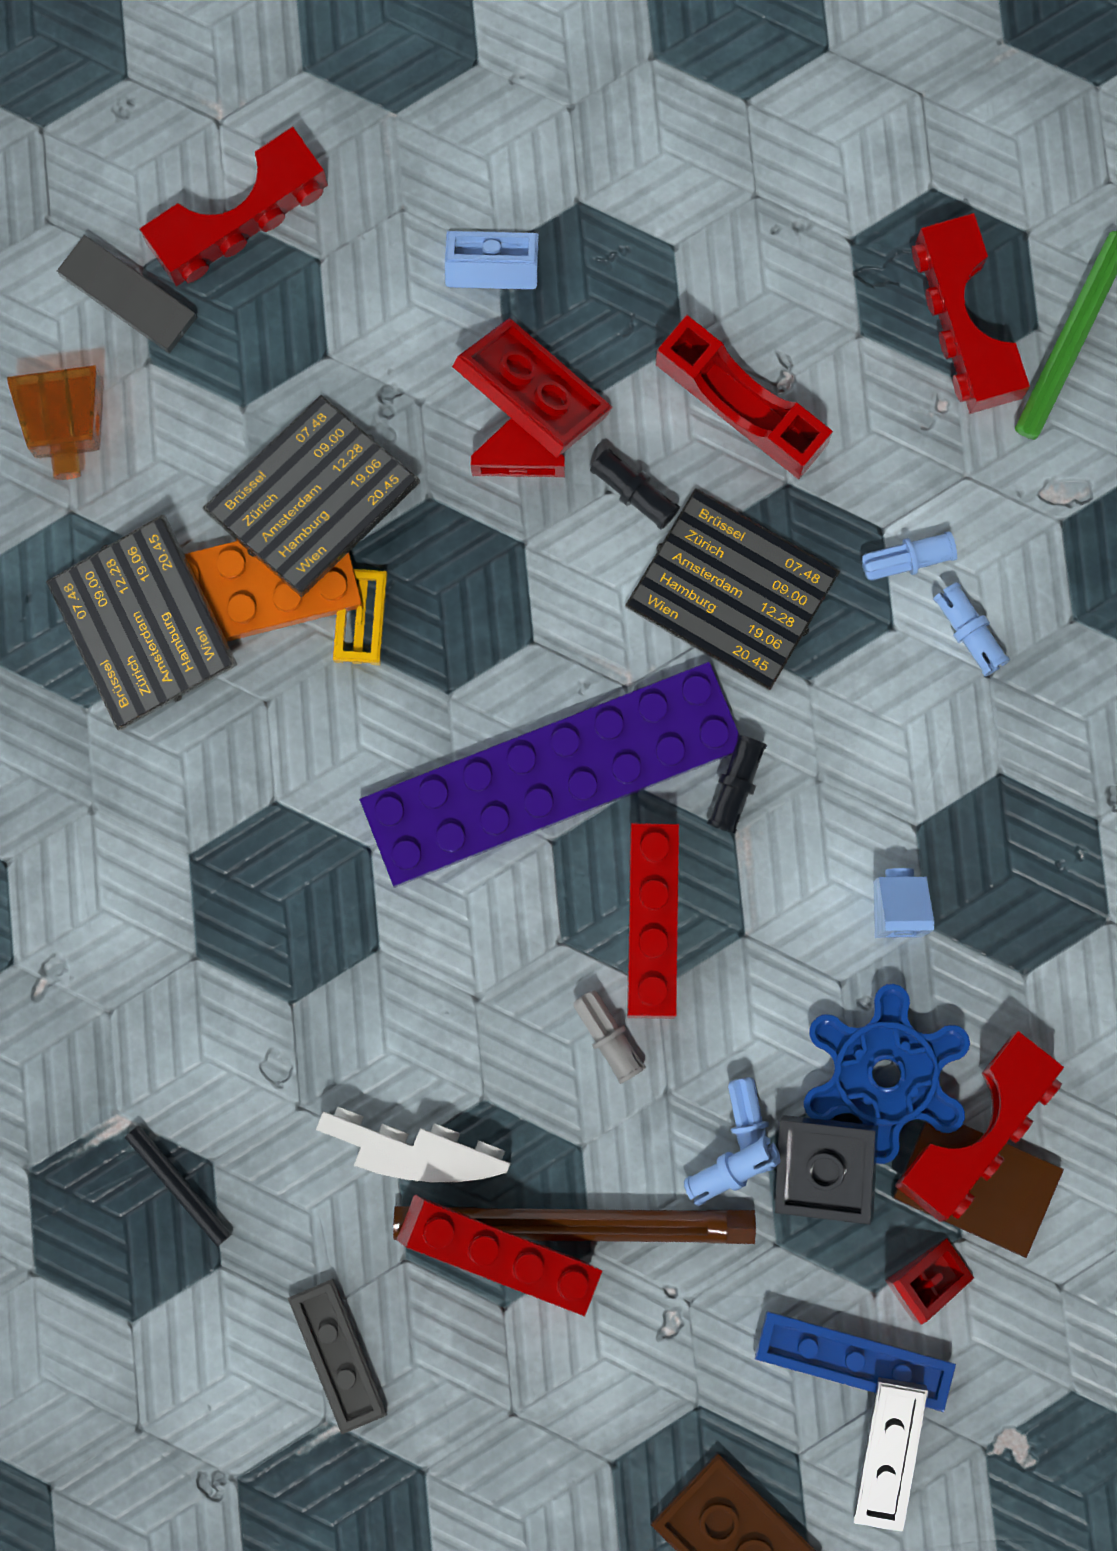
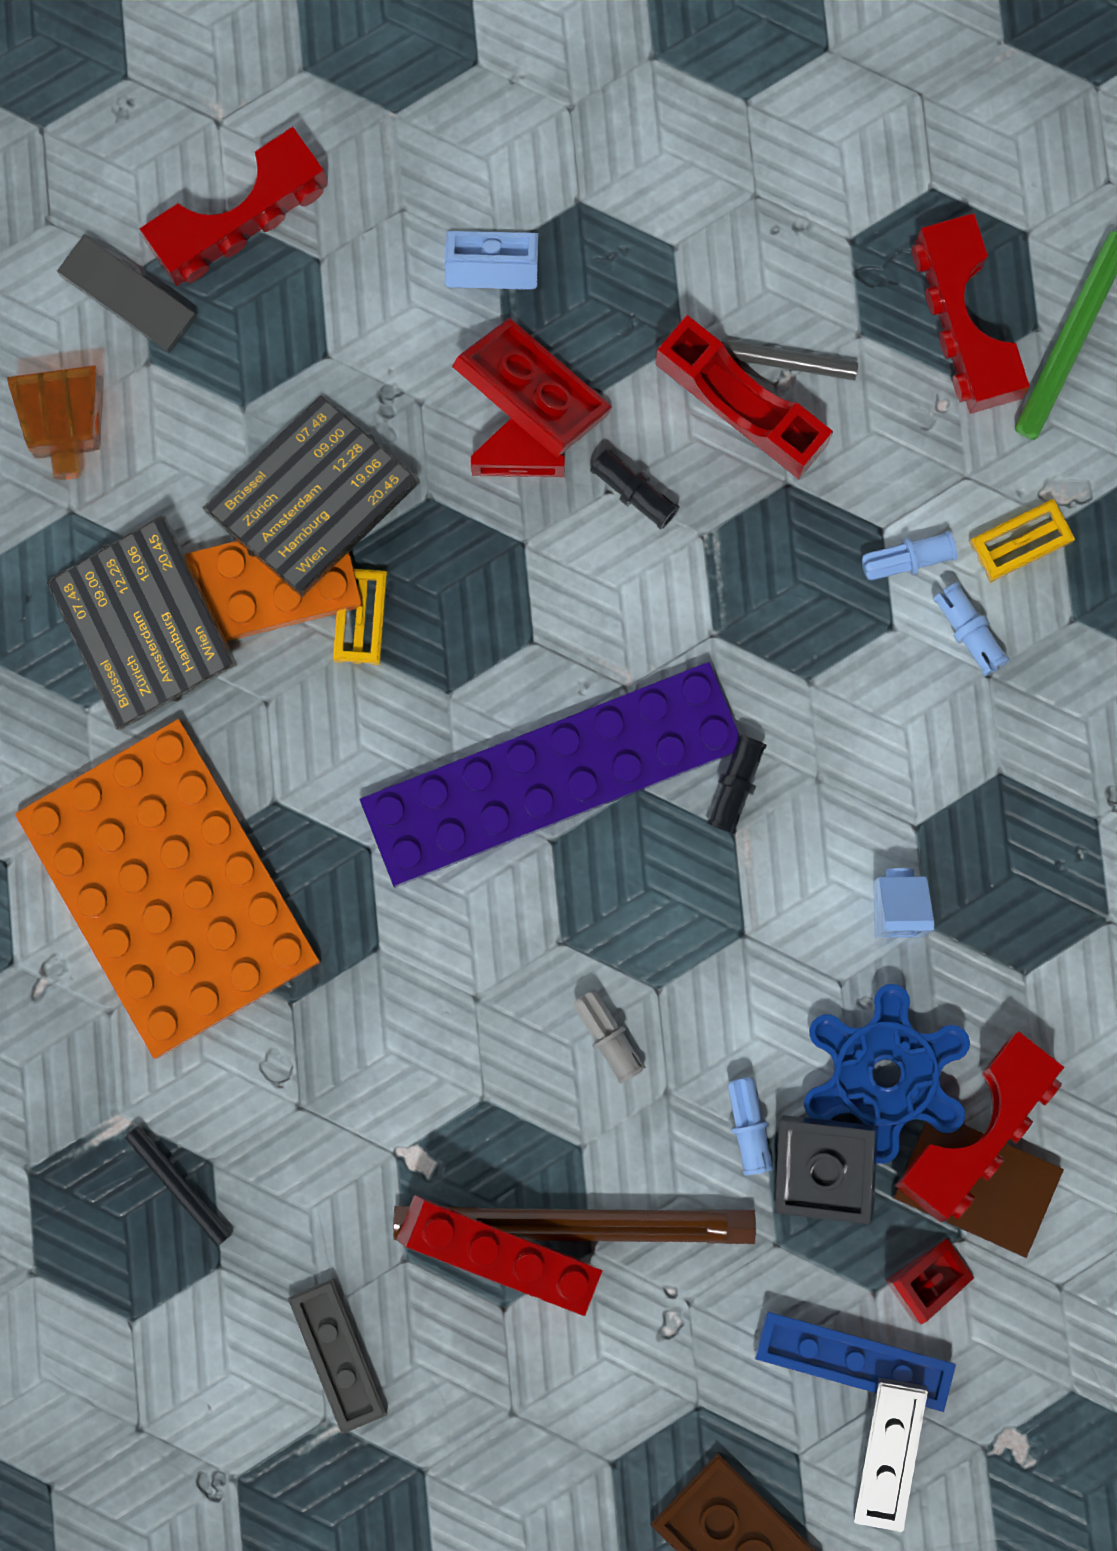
(167, 889): none -> orange plate
(432, 1158): white slope -> none
(653, 921): red arch -> none
(732, 589): piece -> none
(732, 1171): light blue pin -> none
(791, 360): none -> dark grey bar
(987, 558): none -> yellow tile

